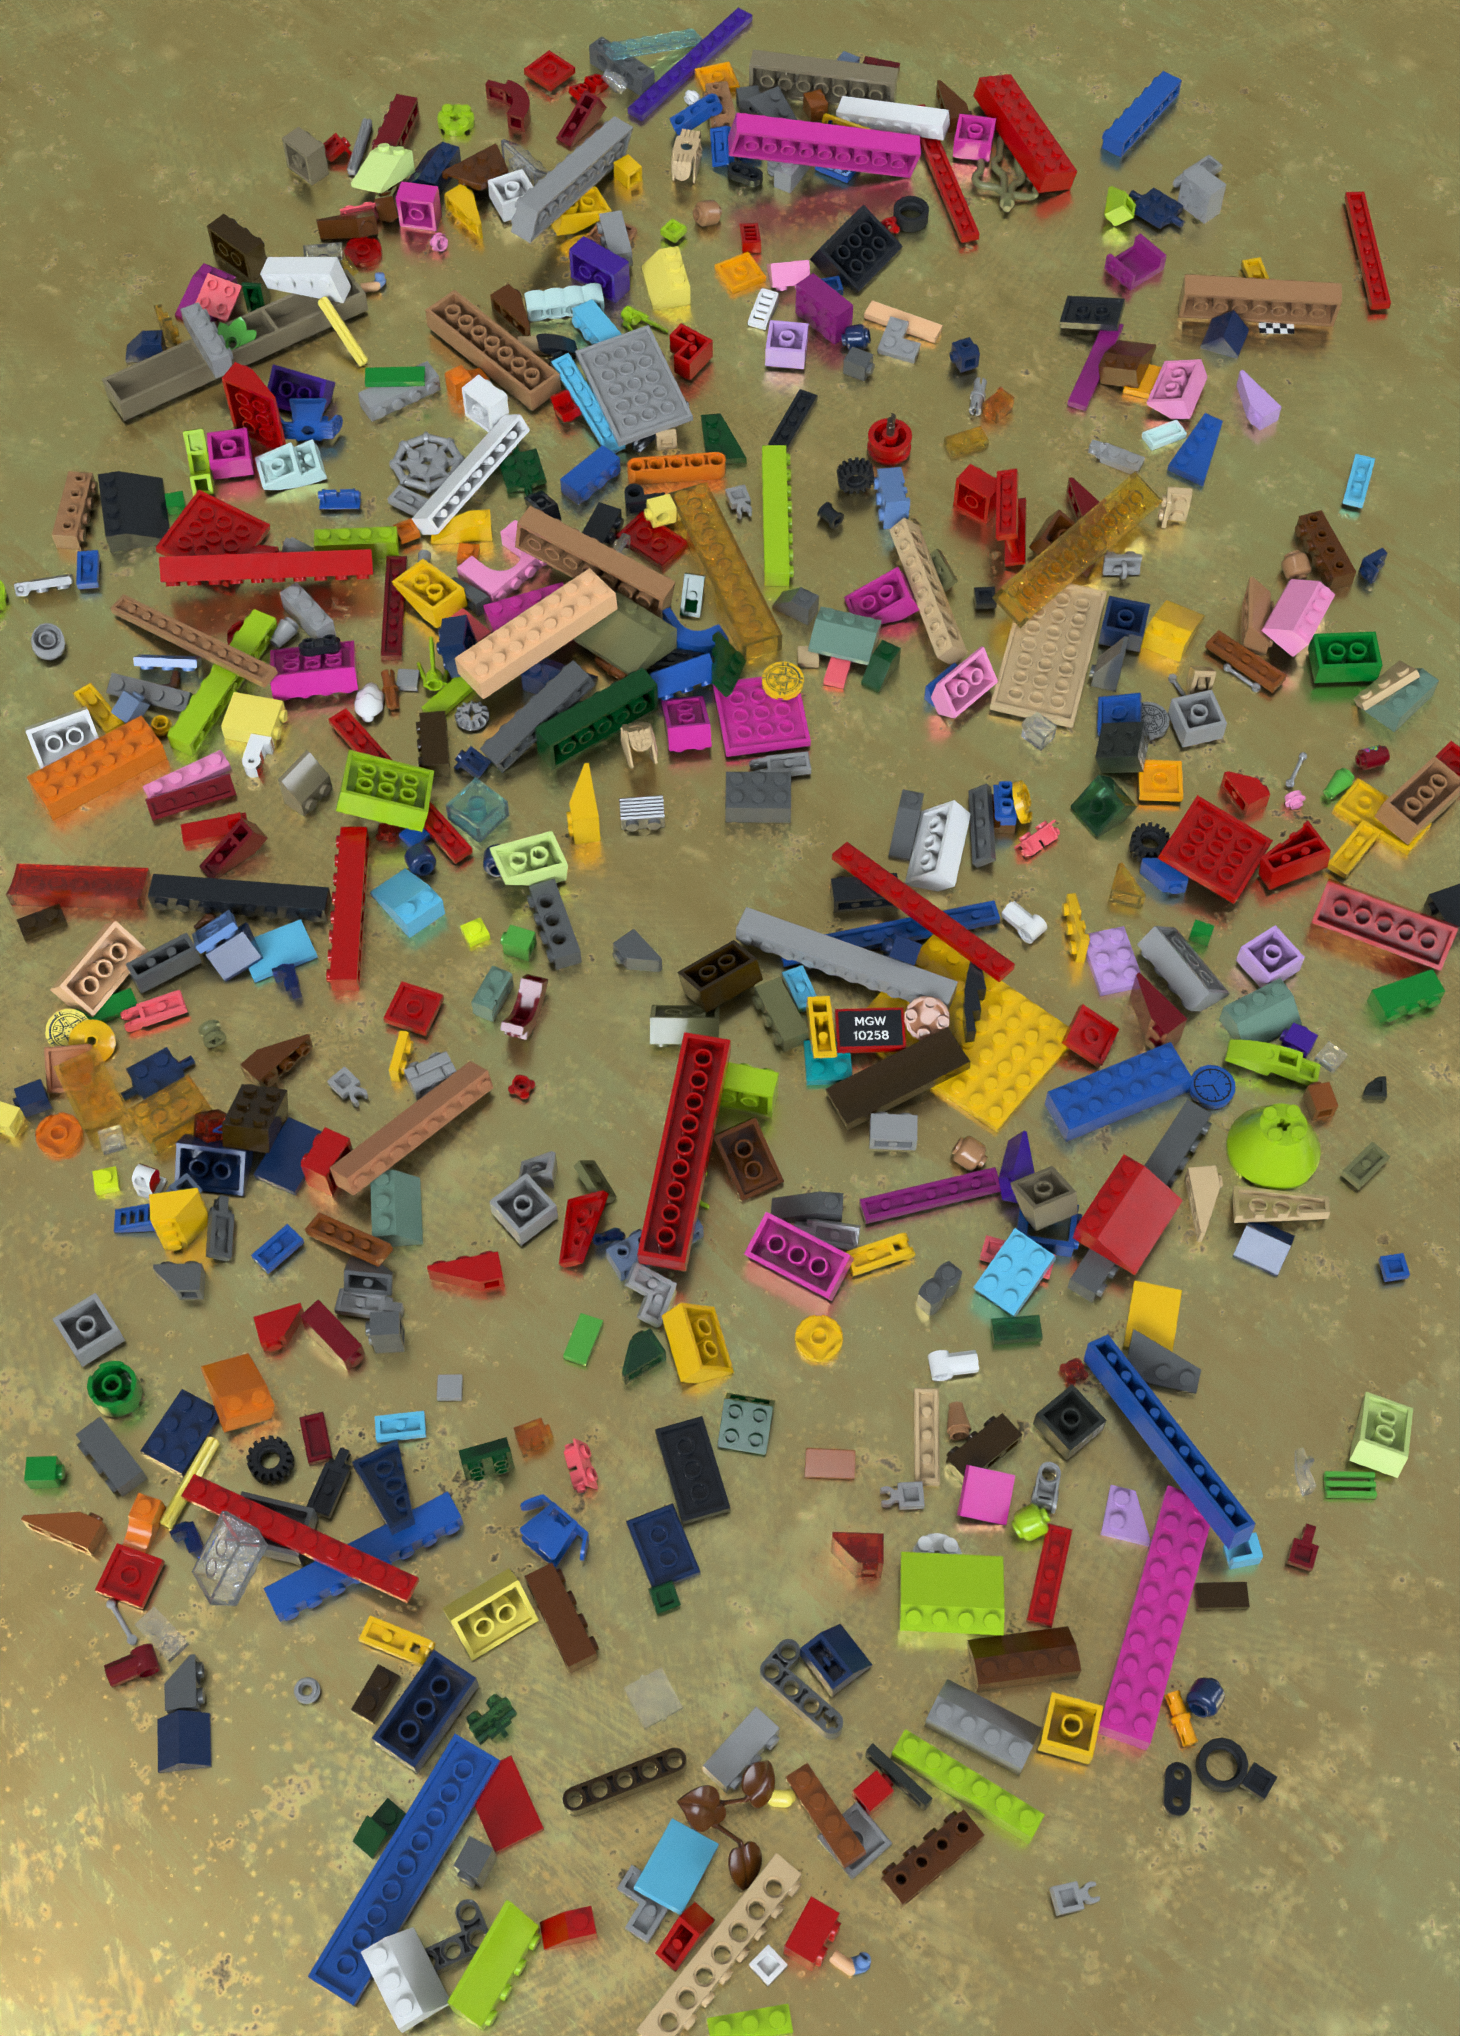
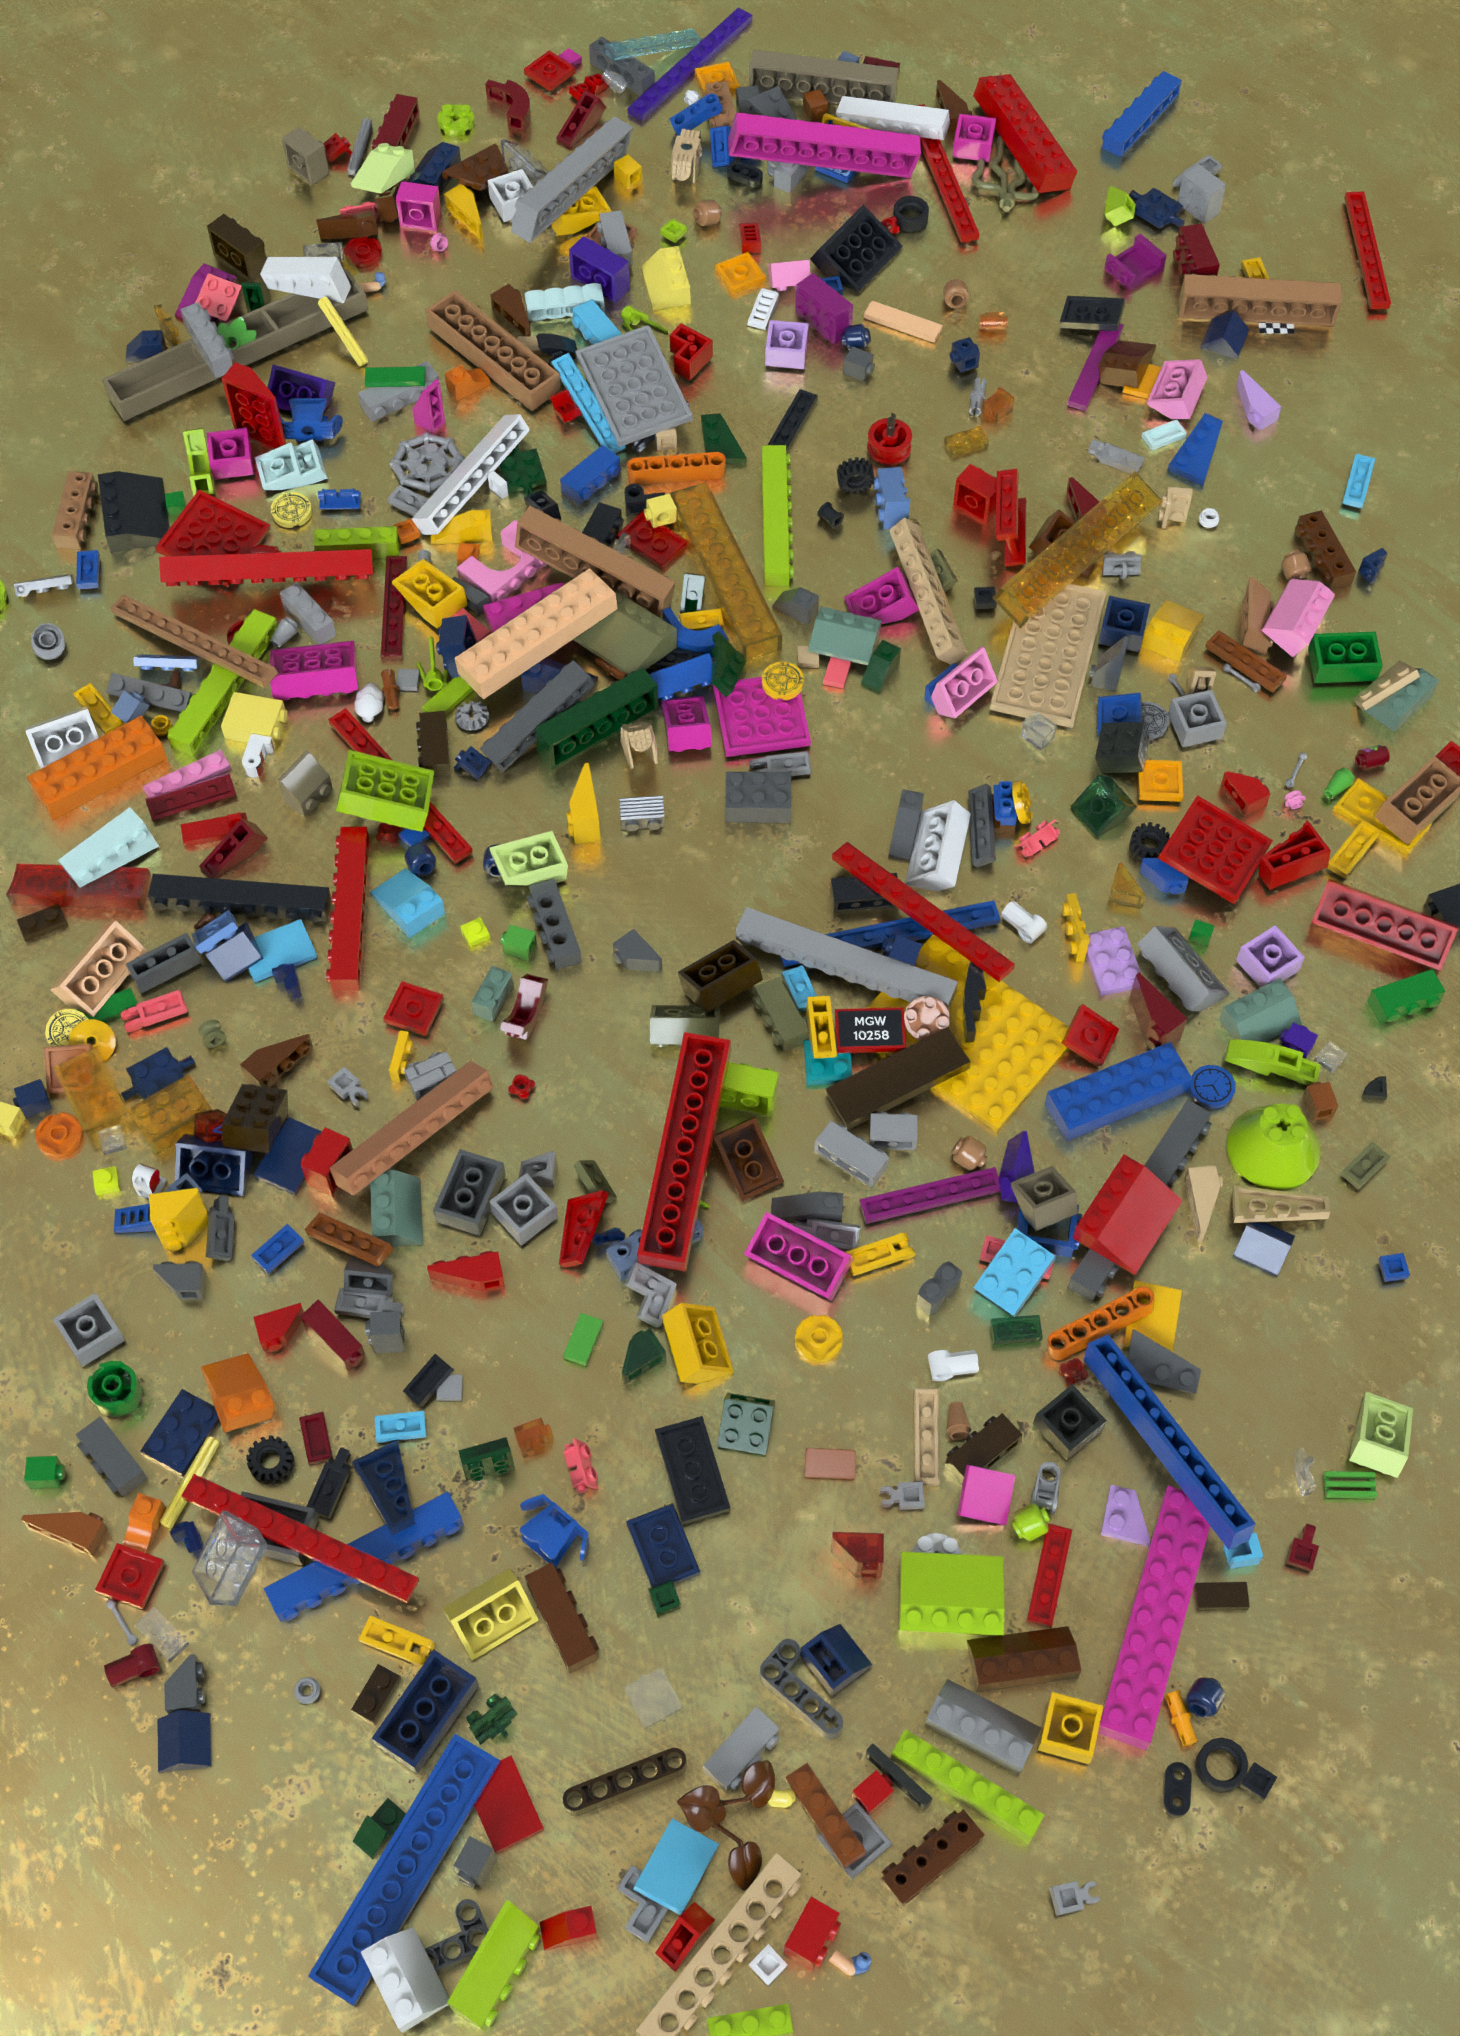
(109, 848): none -> light aqua wedge
(291, 510): none -> light yellow tile
(294, 545): light grey cone -> none
(319, 646): black plate -> none
(428, 1380): none -> black tile
(429, 408): none -> dark pink slope
(467, 1192): none -> dark grey brick
(477, 810): clear light blue brick -> none
(484, 402): white brick -> none
(497, 485): none -> white tile
(571, 57): none -> dark pink tile
(702, 619): none -> yellow plate
(740, 499): light grey plate -> none
(851, 1153): none -> light grey brick
(895, 345): light grey plate -> none
(956, 293): none -> medium nougat head
(993, 322): none -> clear orange brick
(1106, 1313): none -> orange beam
(1195, 252): none -> dark red brick
(1209, 518): none -> white plate

